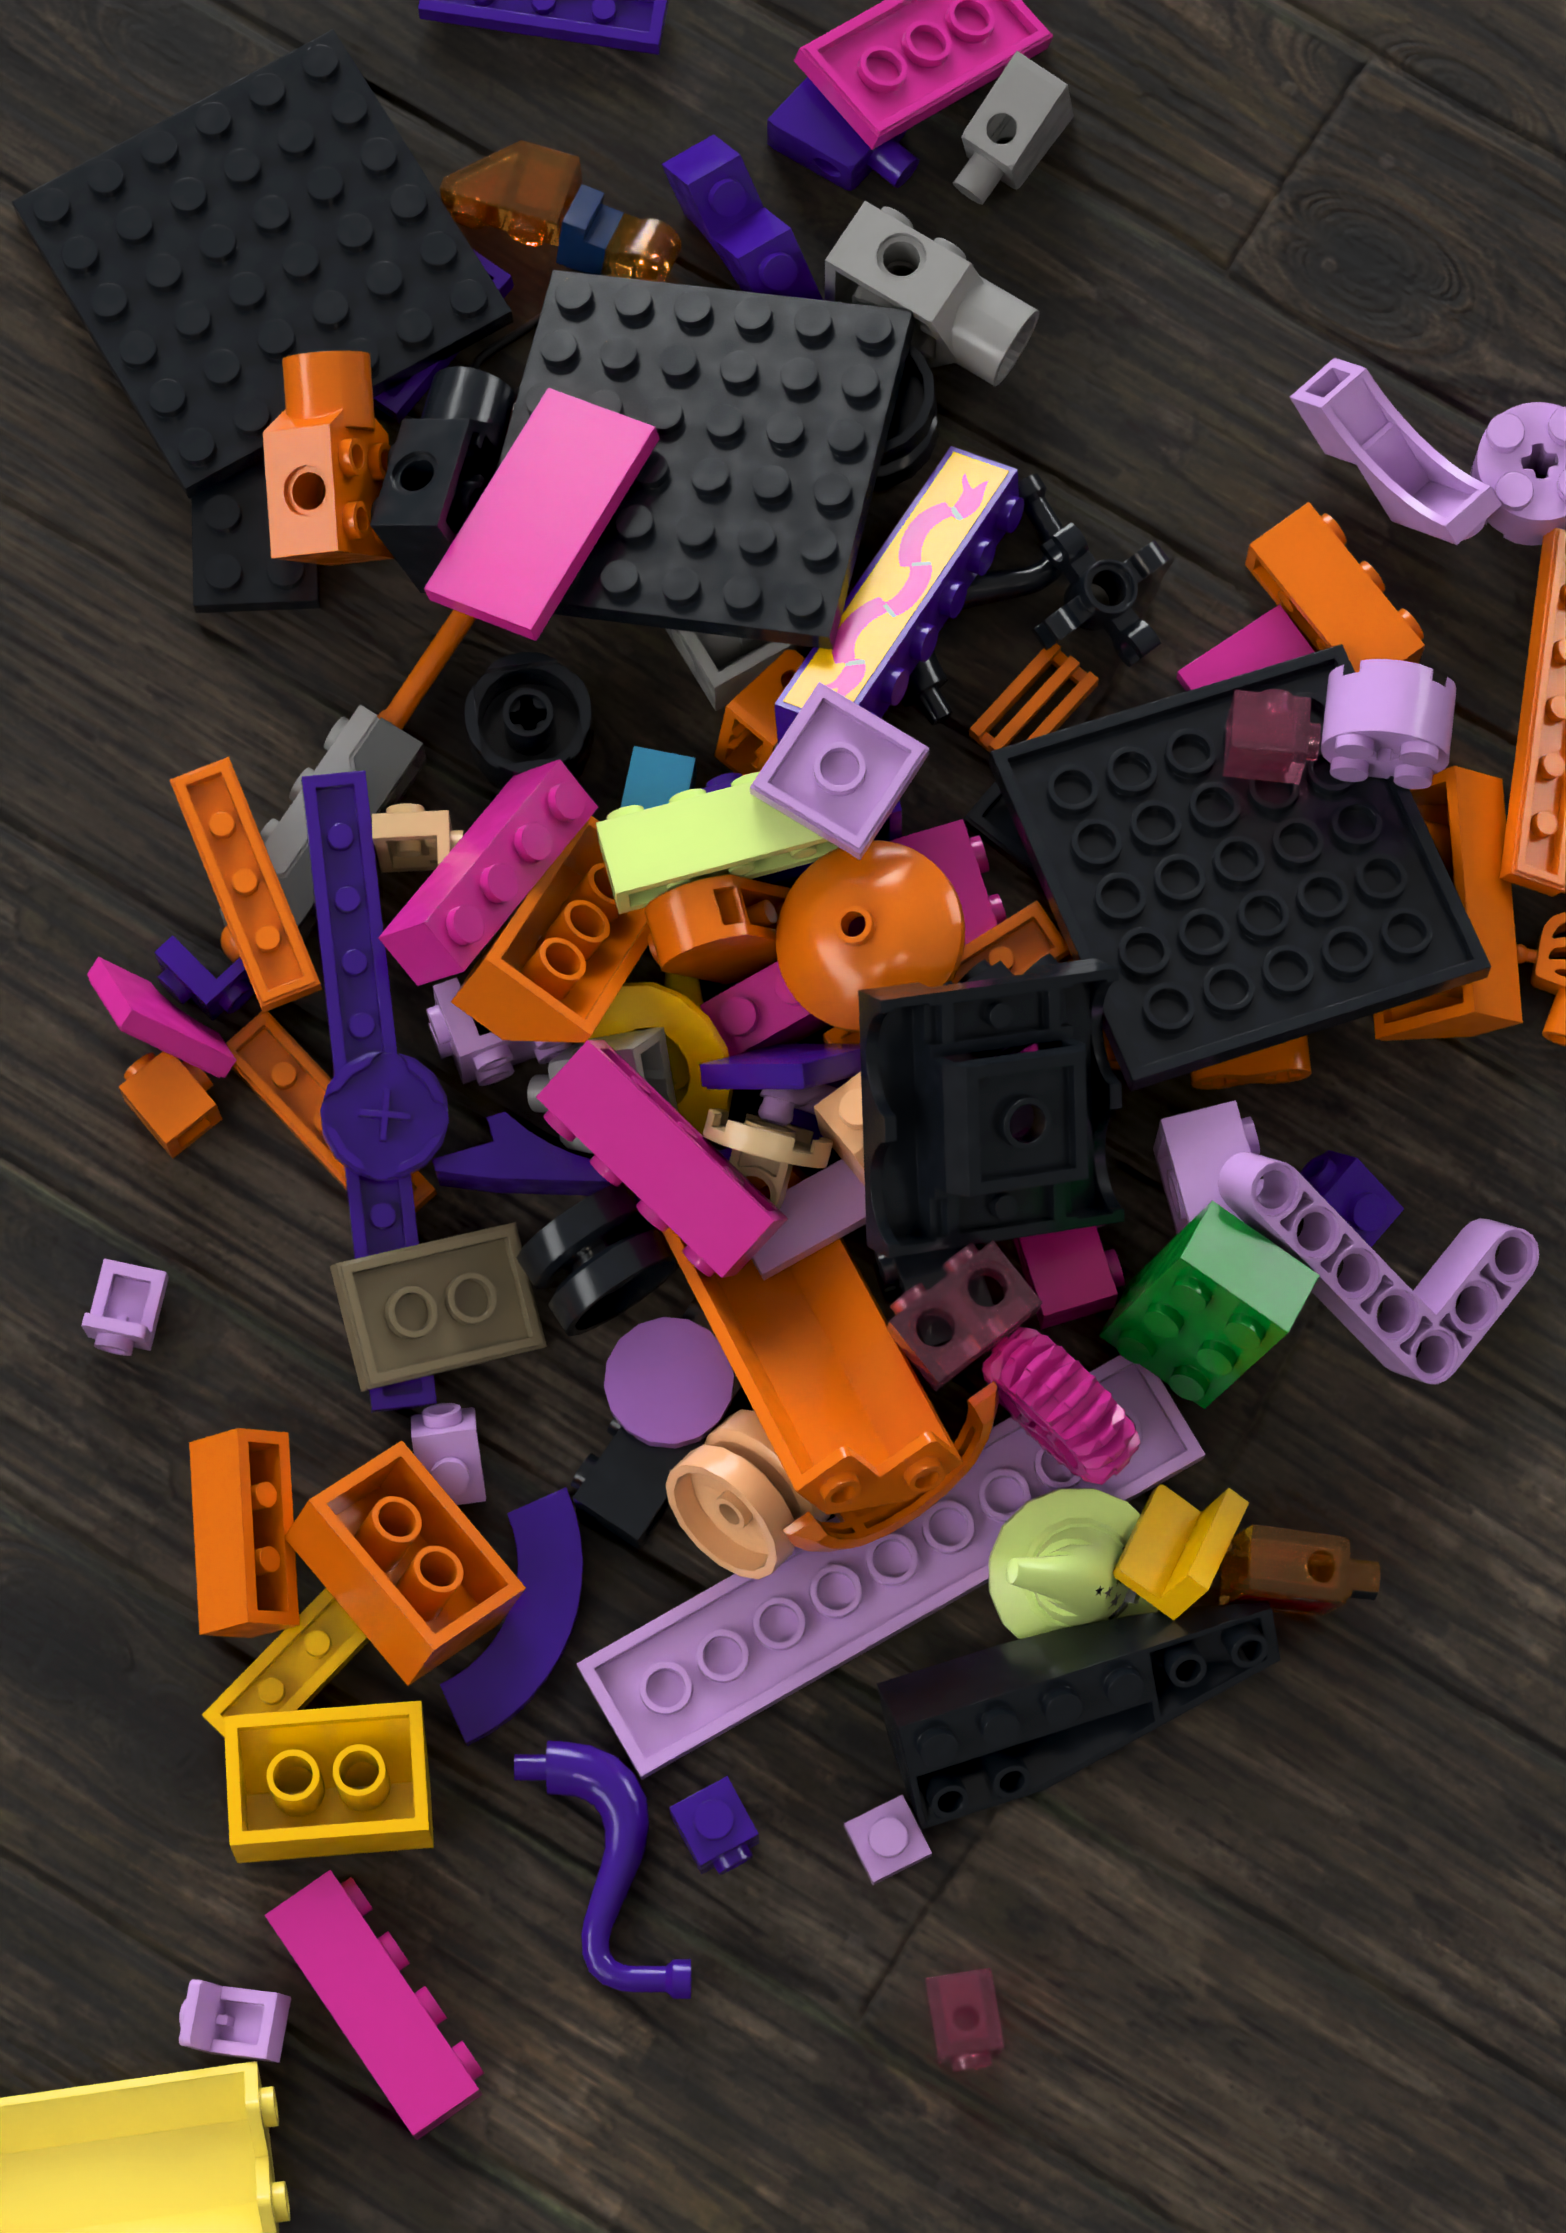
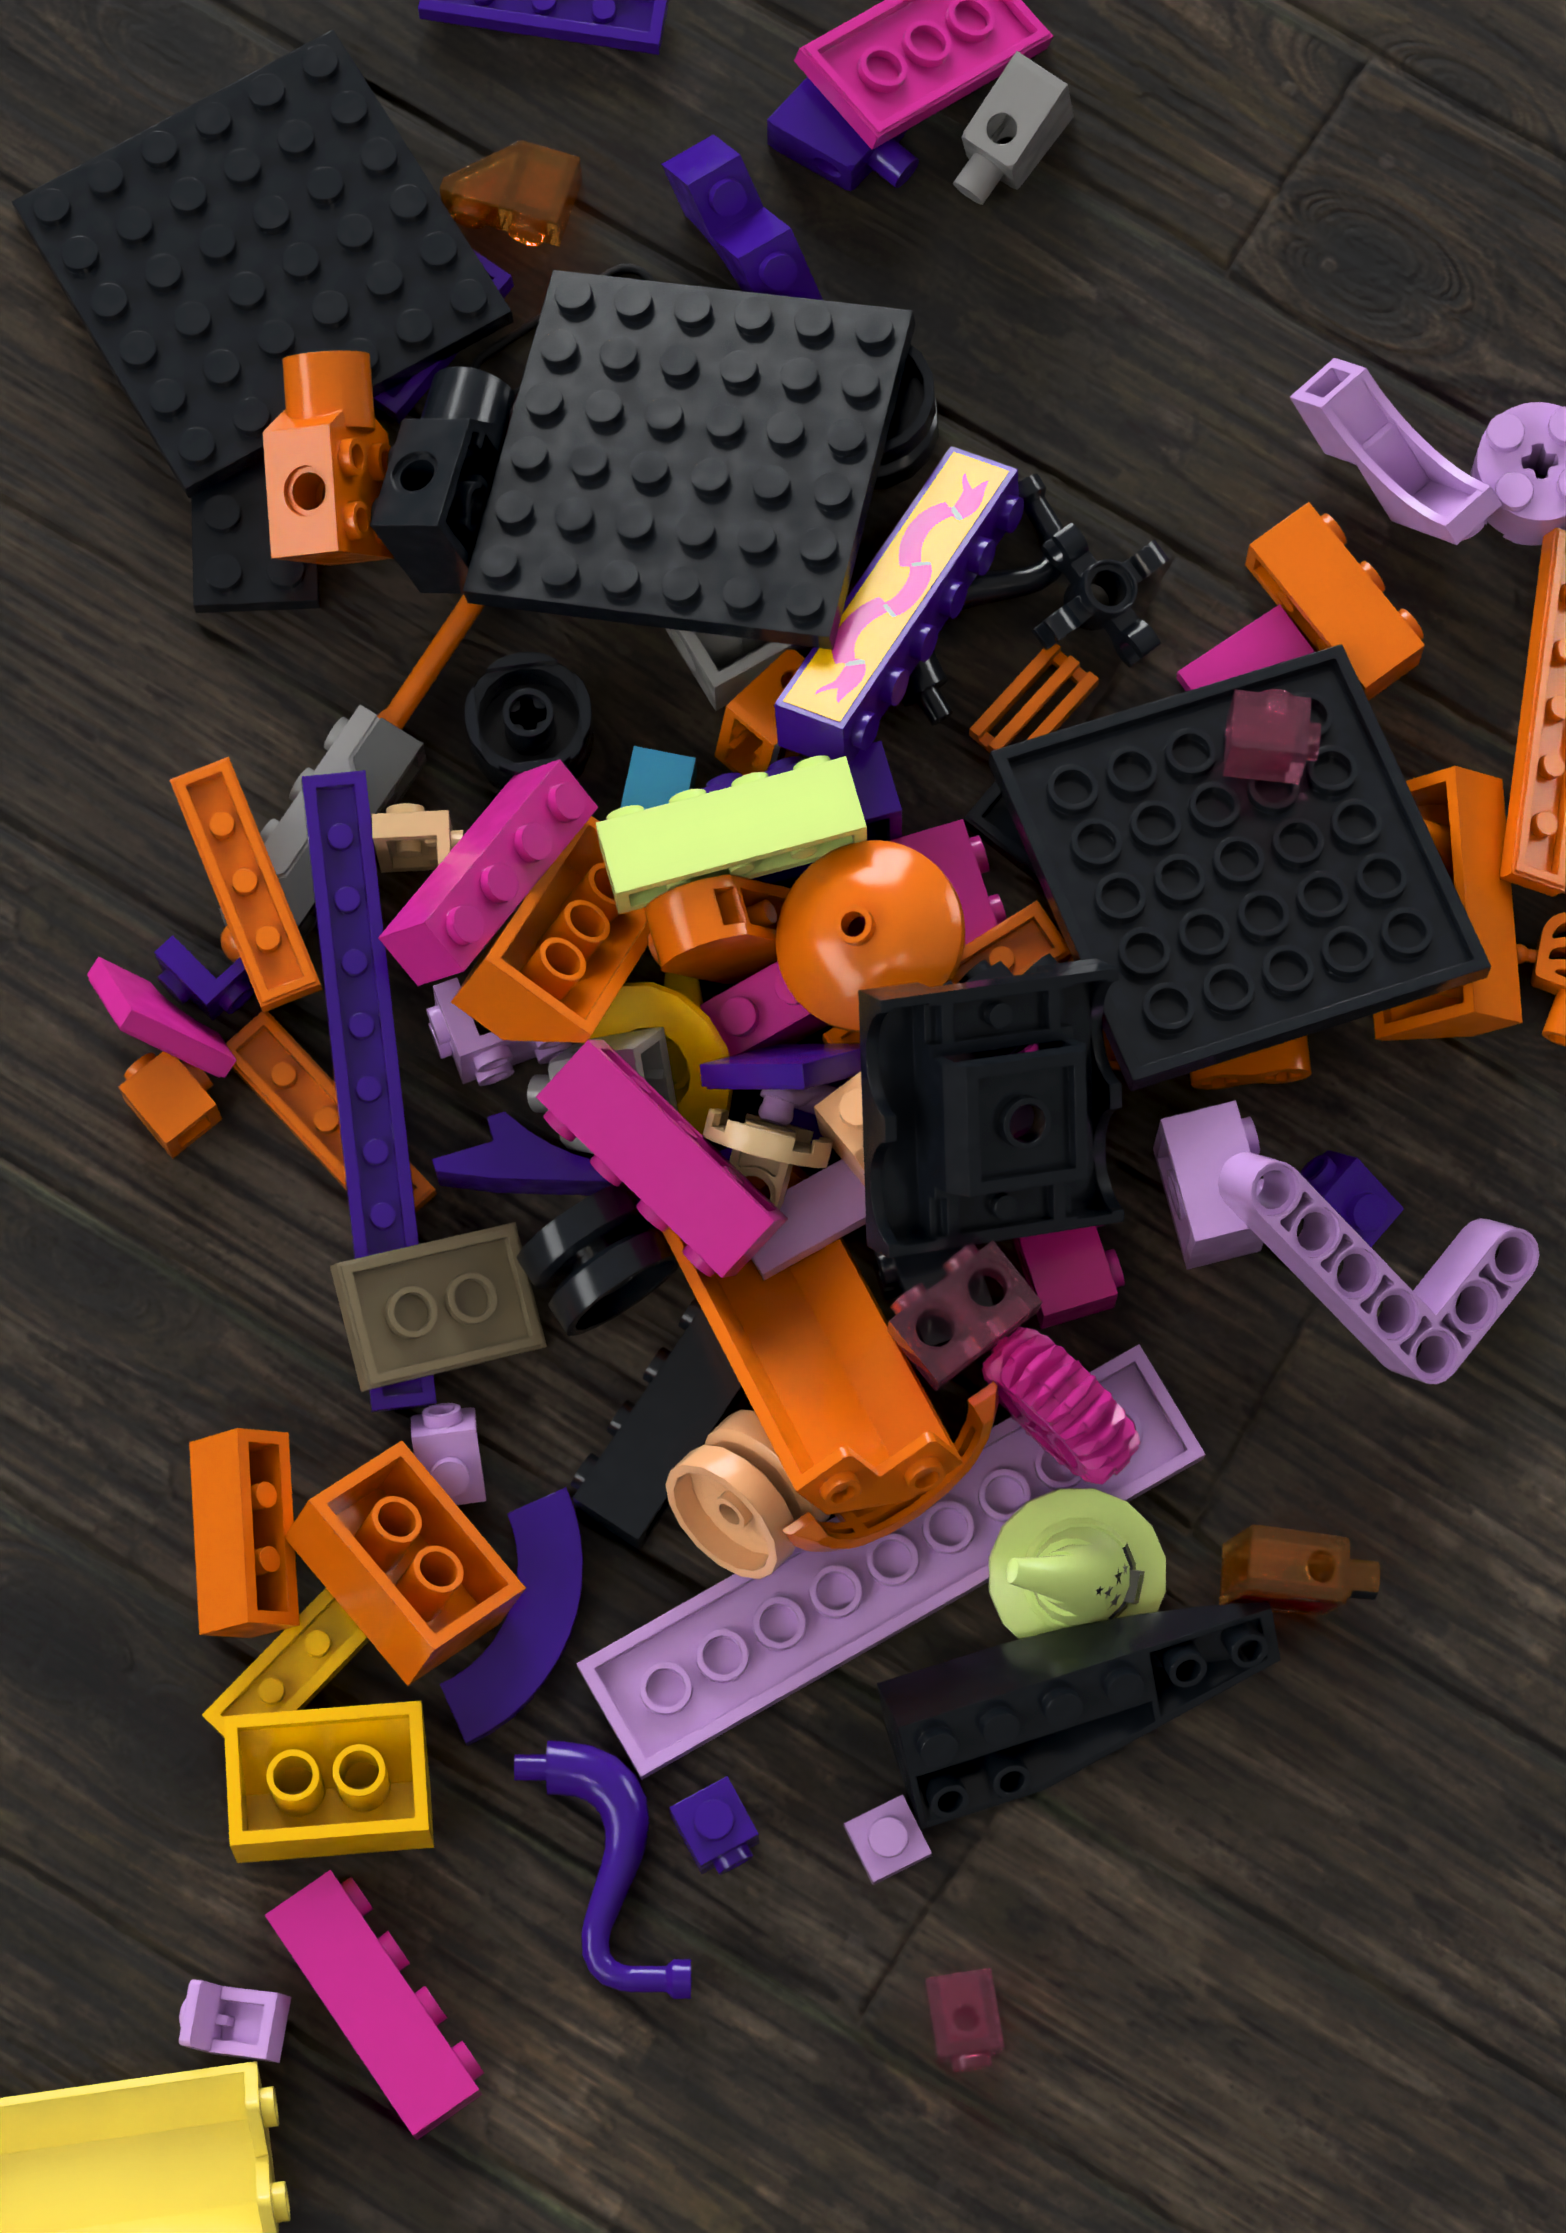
(125, 1307): lavender bracket -> none
(384, 1116): dark purple tile -> none
(542, 514): tile -> none
(615, 243): leg -> none
(668, 1382): medium lavender tile -> none
(839, 770): lavender tile -> none
(954, 308): light grey brick -> none
(1178, 1548): yellow panel -> none
(1209, 1305): green brick -> none
(1388, 723): lavender brick -> none

